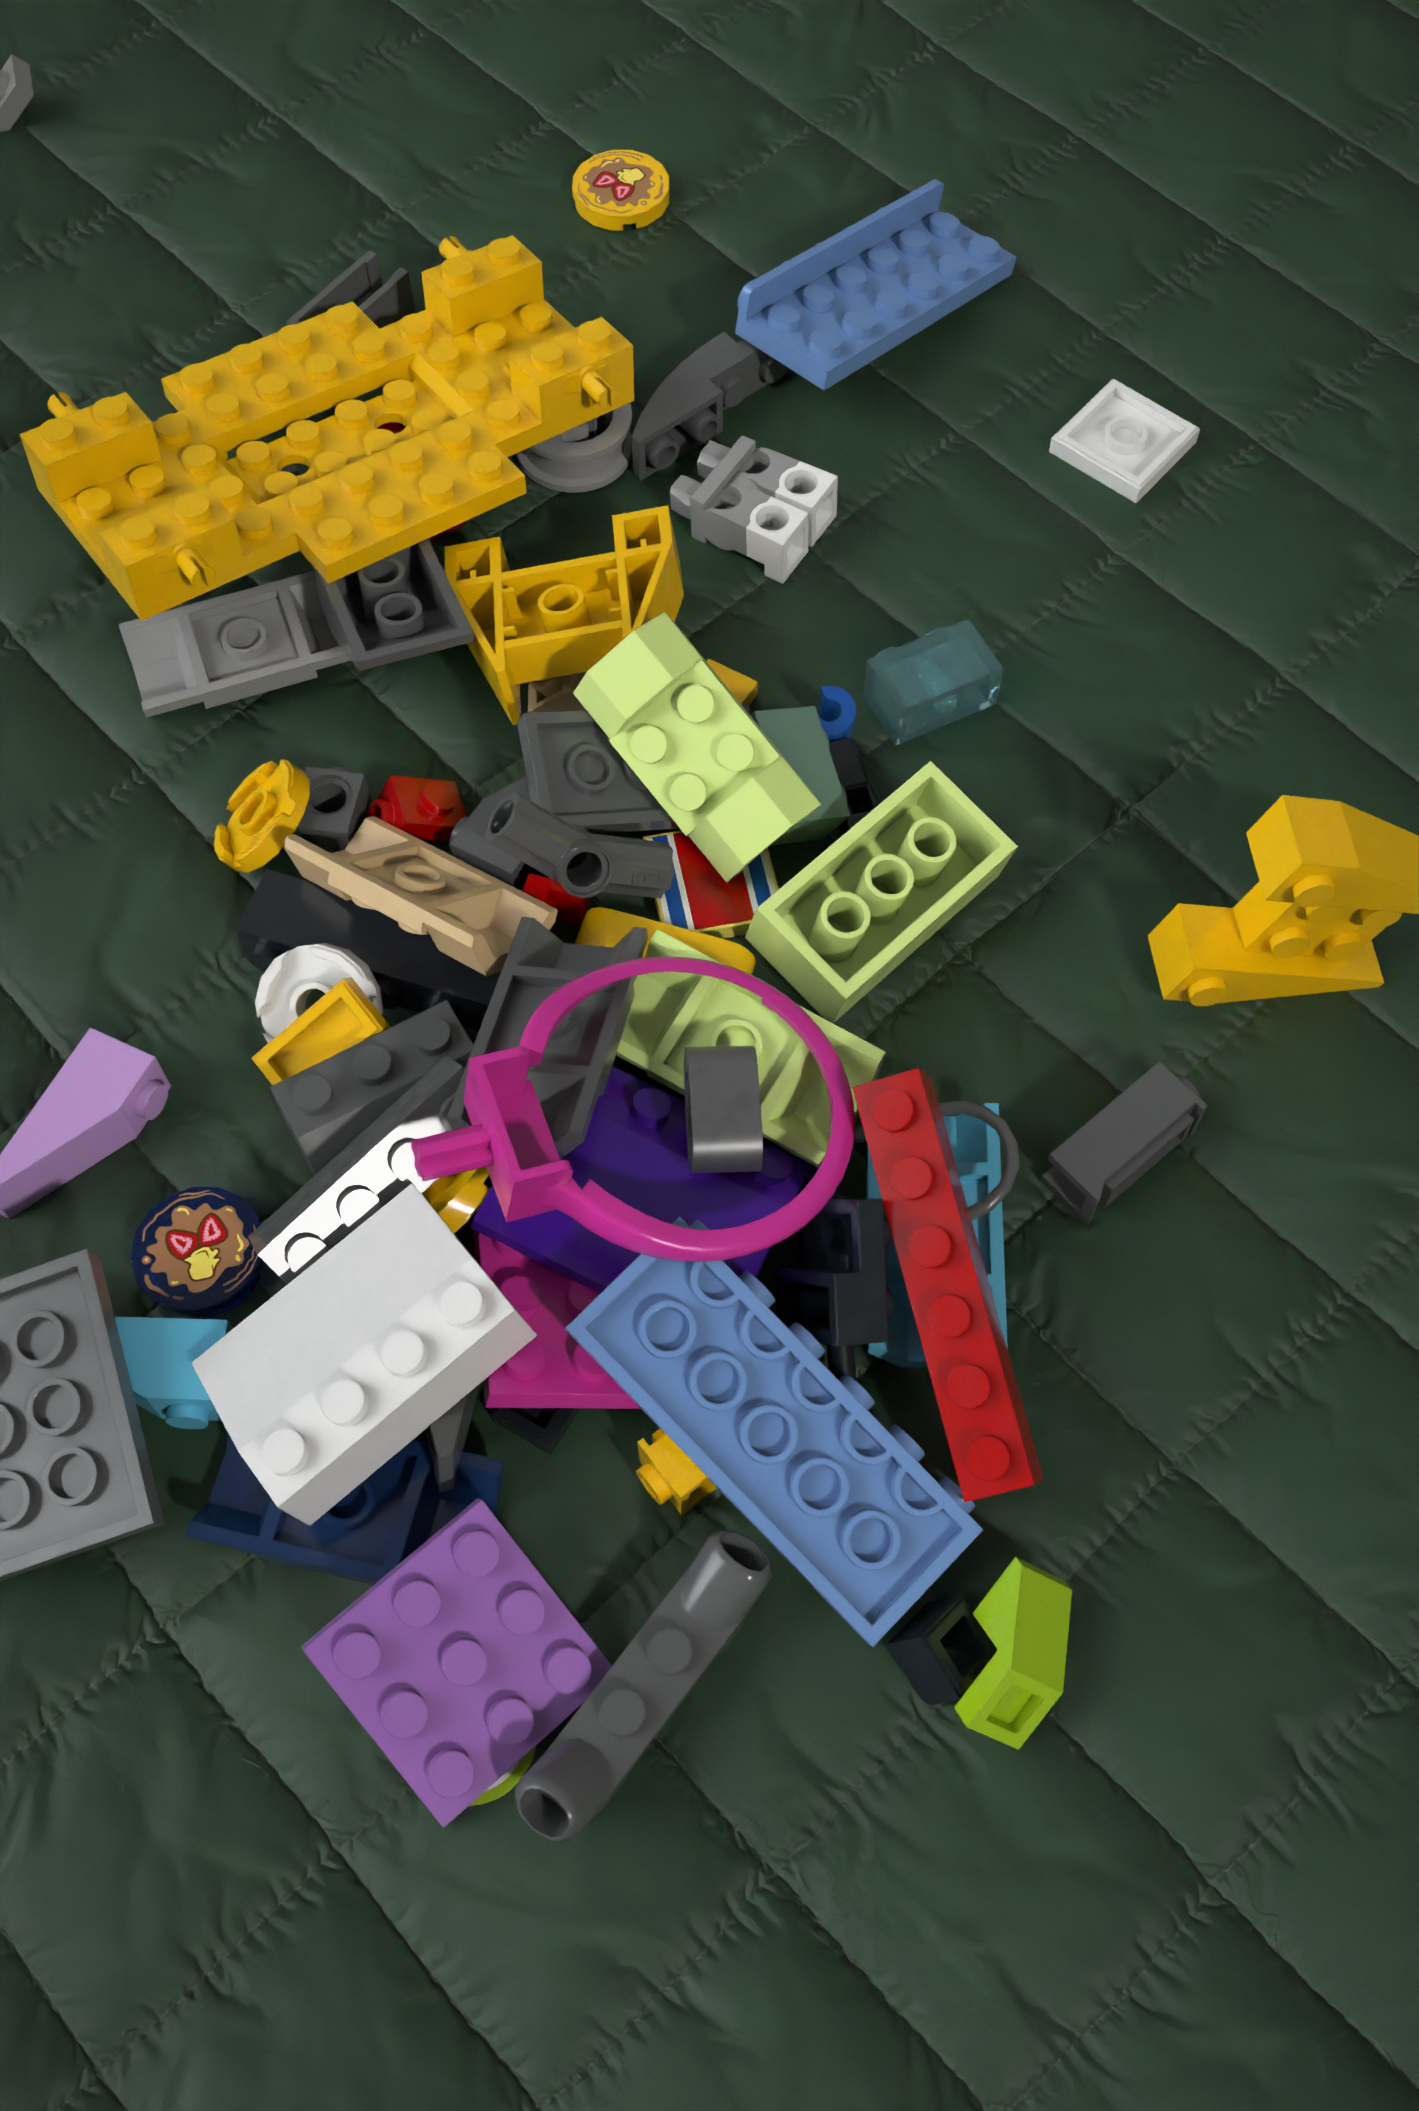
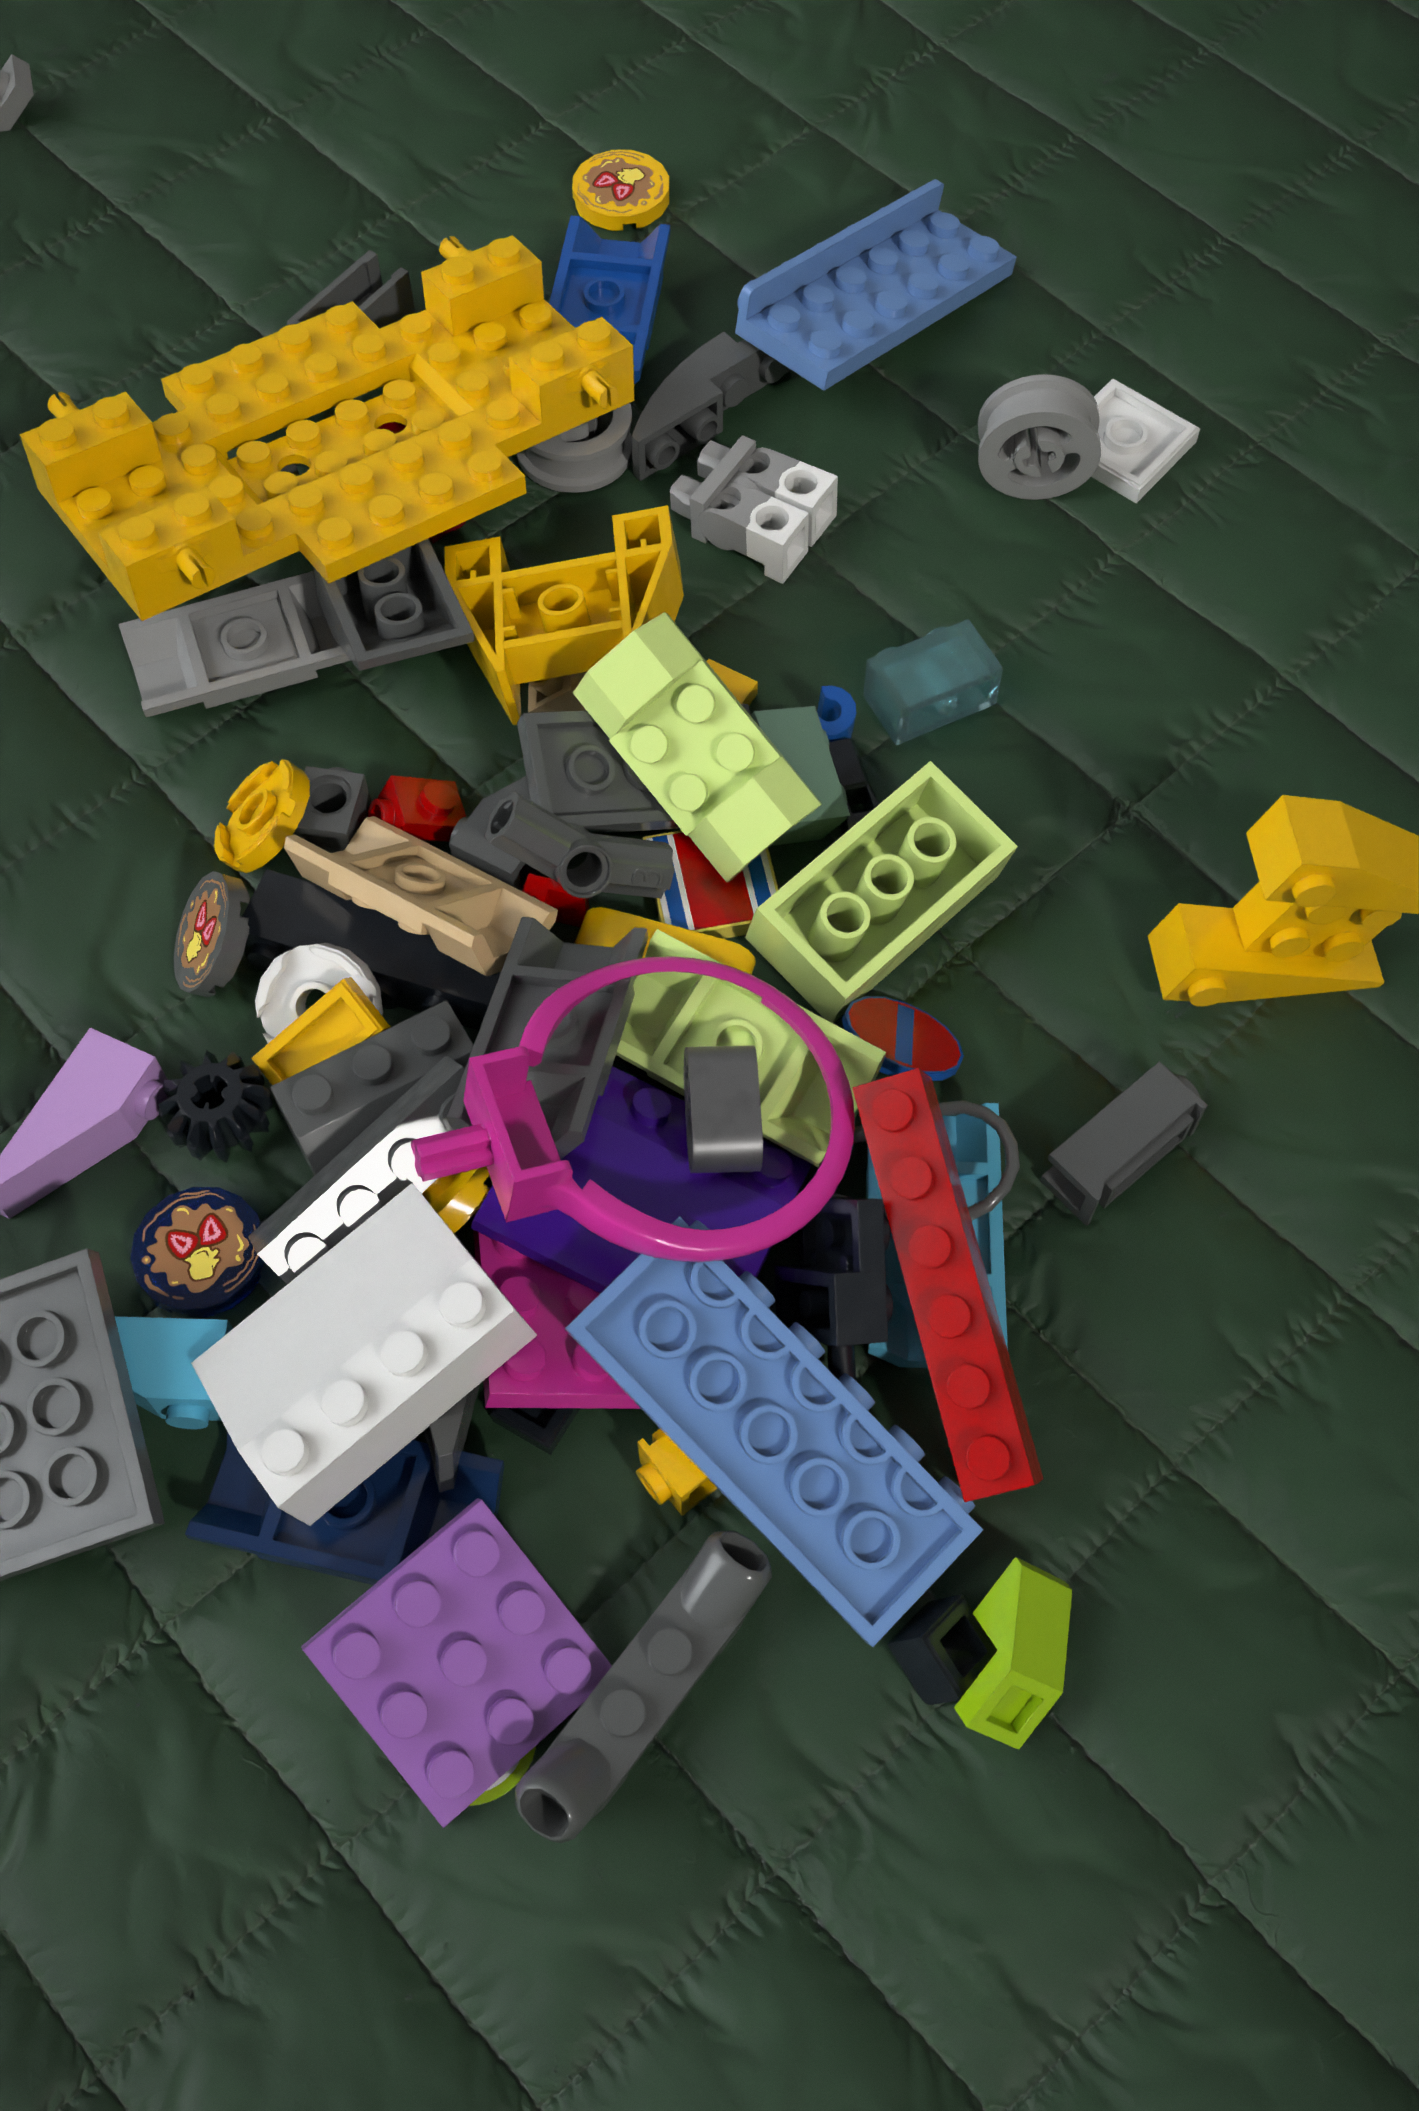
(206, 1129): none -> black gear
(211, 935): none -> dark grey tile
(611, 282): none -> blue piece
(906, 1035): none -> red piece
(1043, 459): none -> light grey wheel

